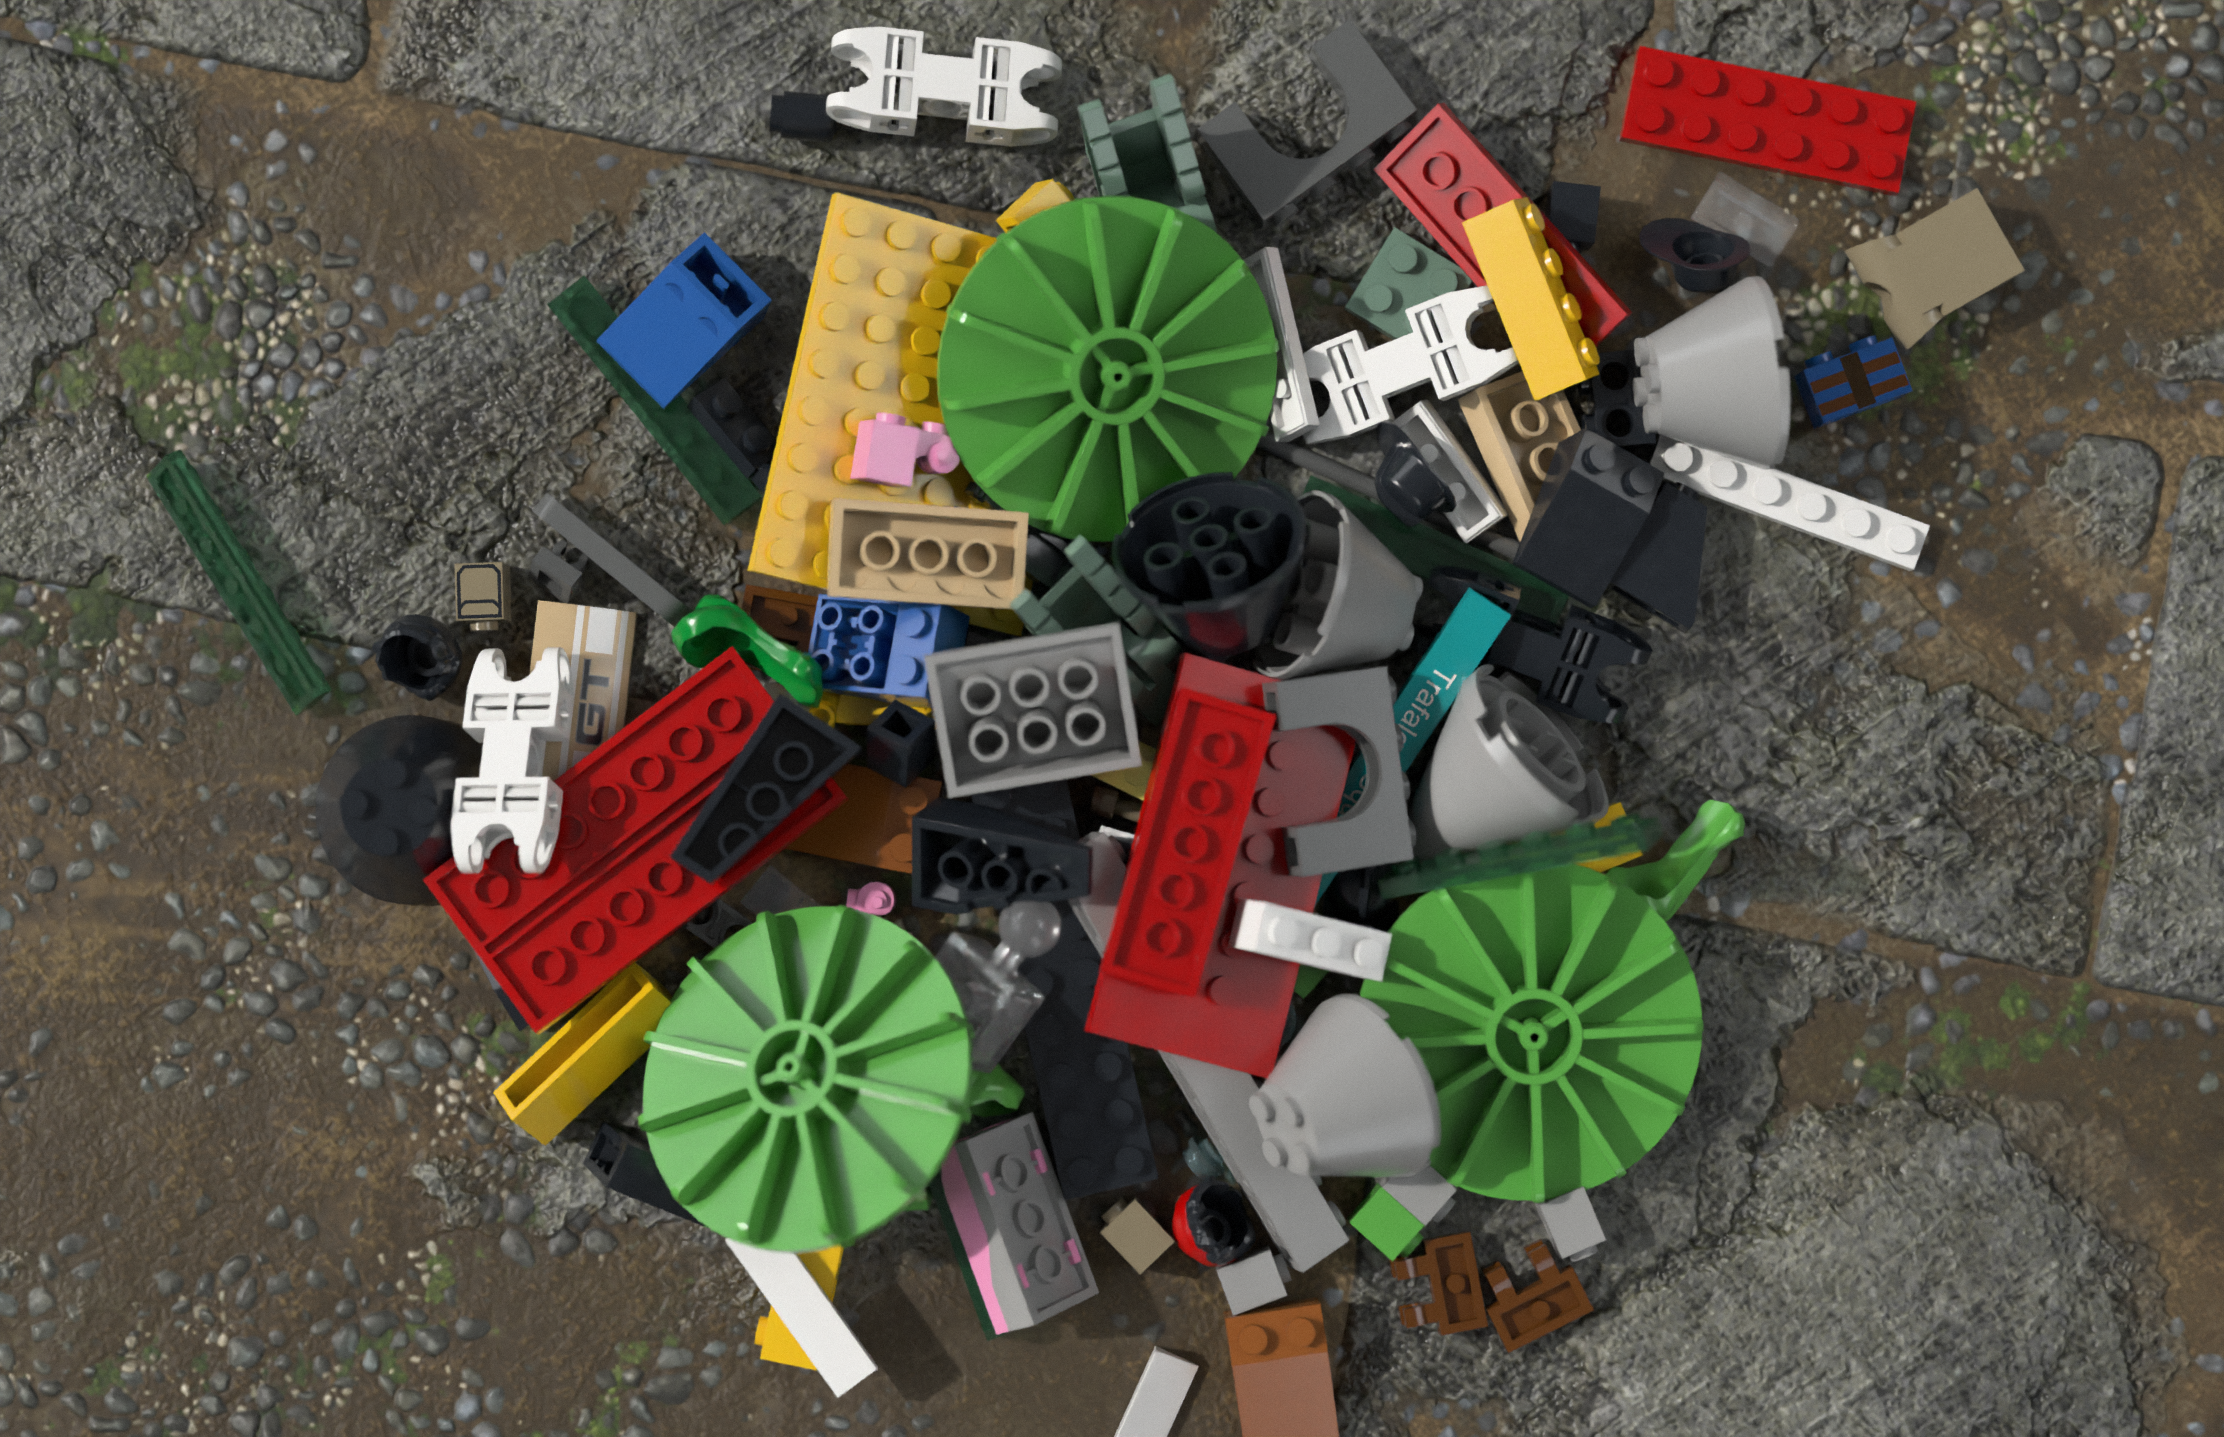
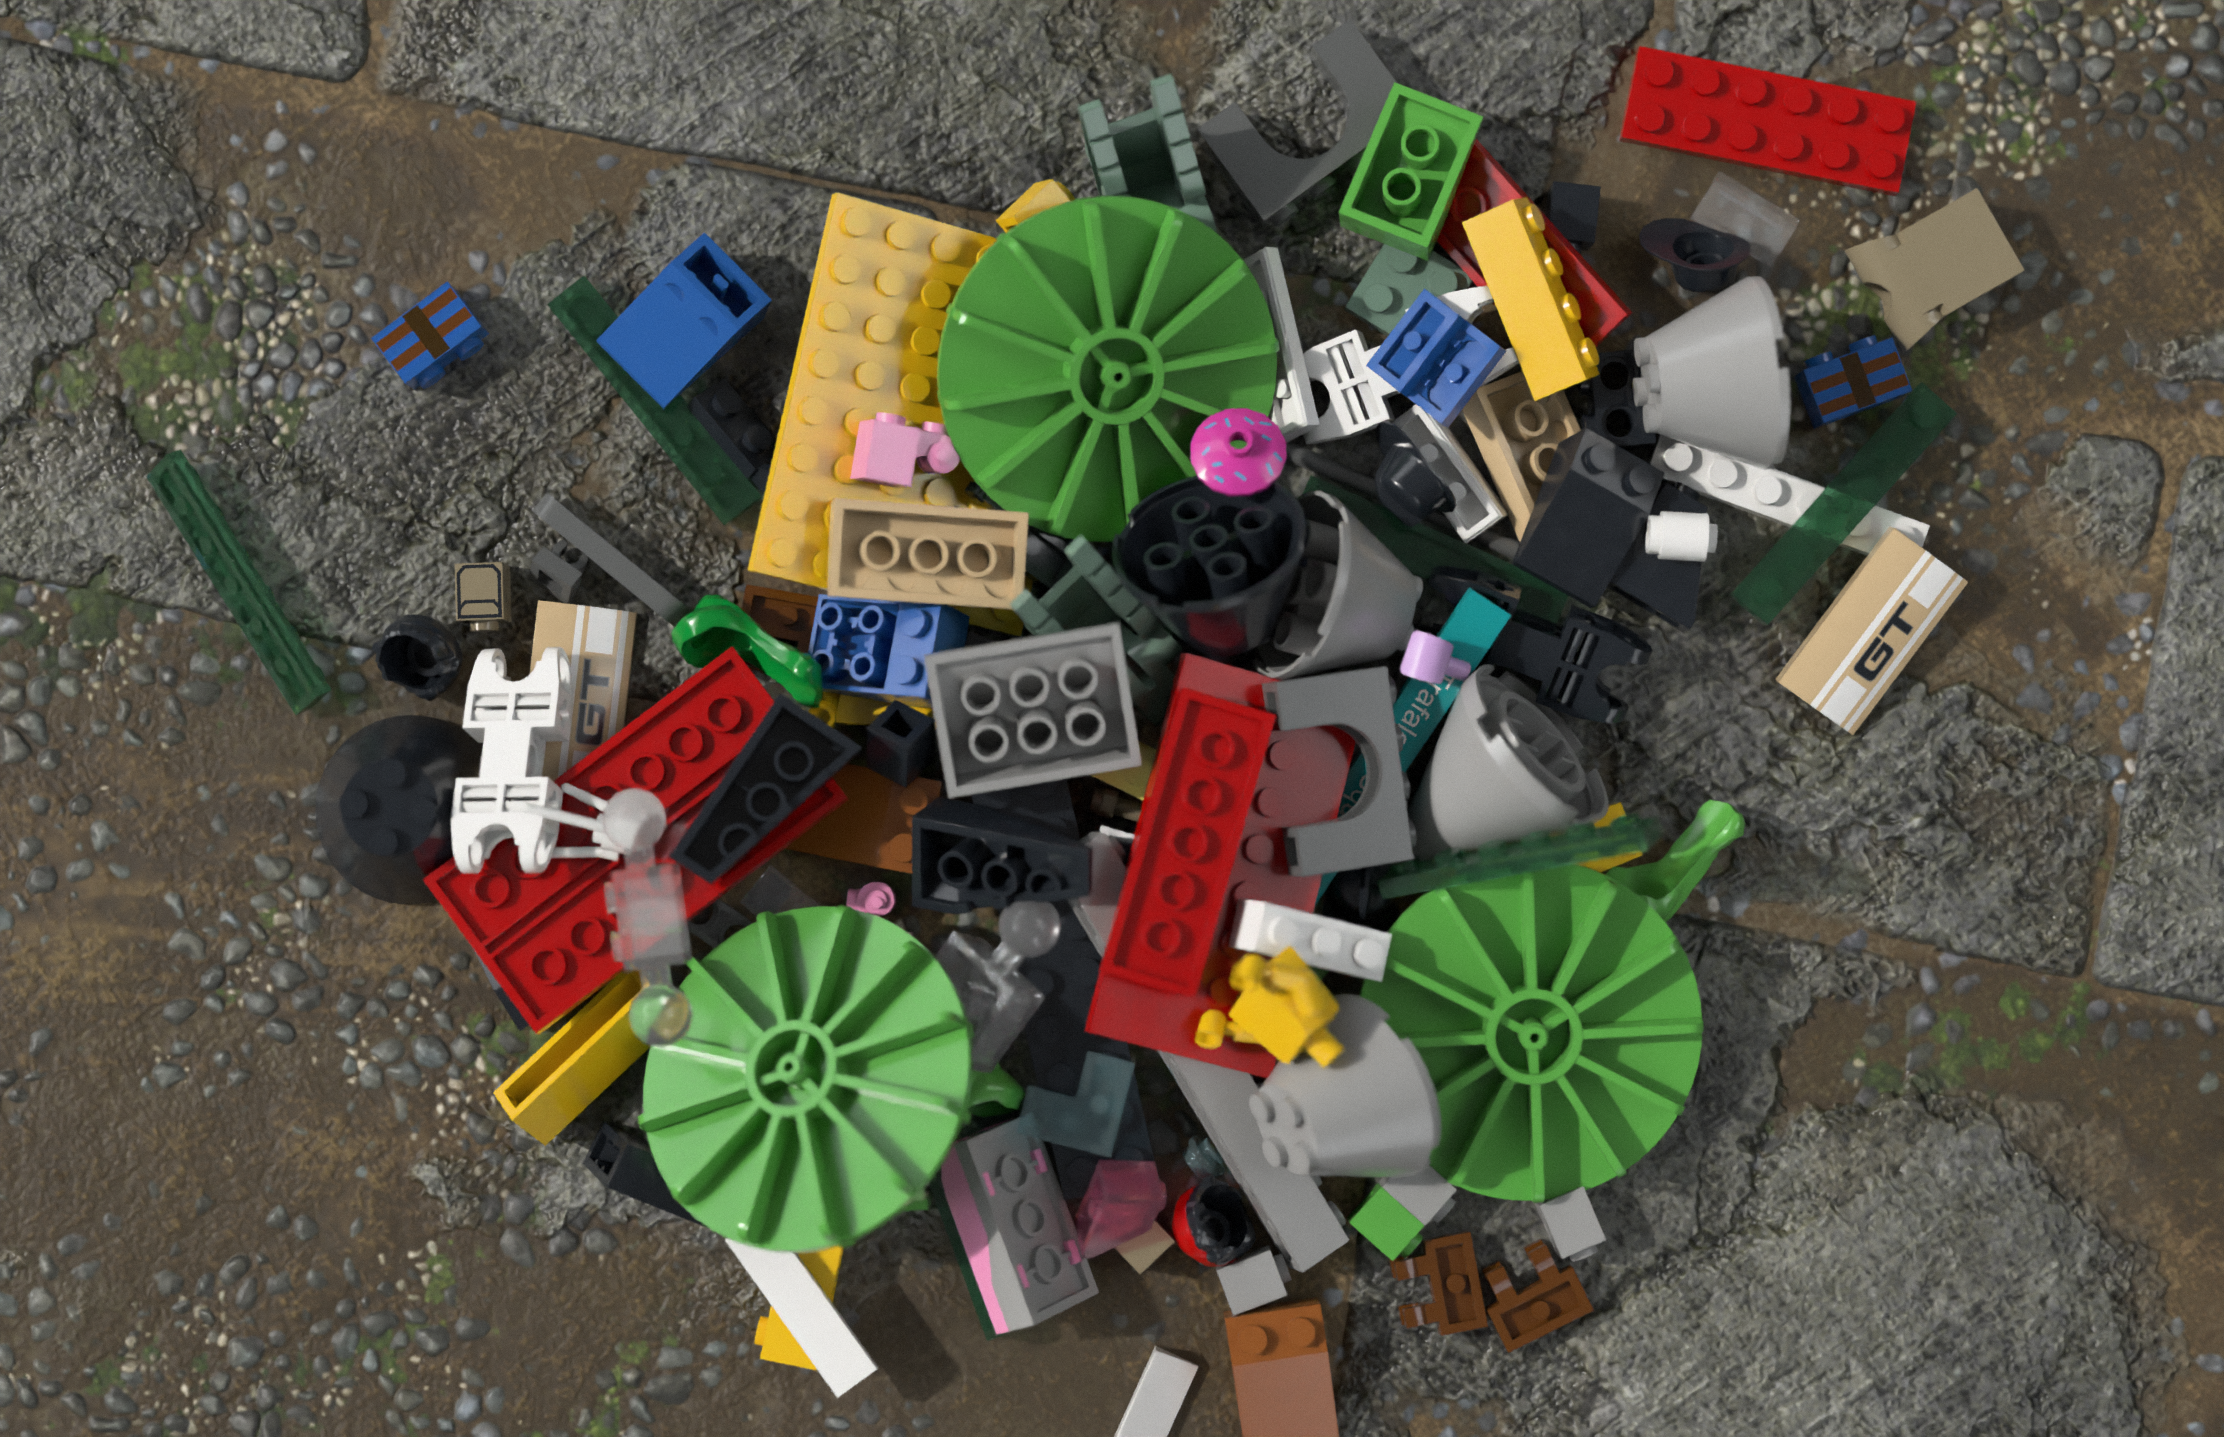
(431, 337): none -> brick
(607, 850): none -> white plant
(649, 917): none -> clear brick
(805, 118): black piece -> none
(944, 86): white piece -> none
(1088, 1119): none -> clear light blue tile
(1118, 1205): none -> clear pink slope
(1238, 470): none -> dark pink dish
(1279, 1009): none -> yellow torso
(1410, 171): none -> bright green slope
(1430, 659): none -> lavender piece
(1436, 358): none -> blue slope
(1680, 536): none -> white brick
(1843, 504): none -> clear green plate
(1871, 630): none -> tan slope

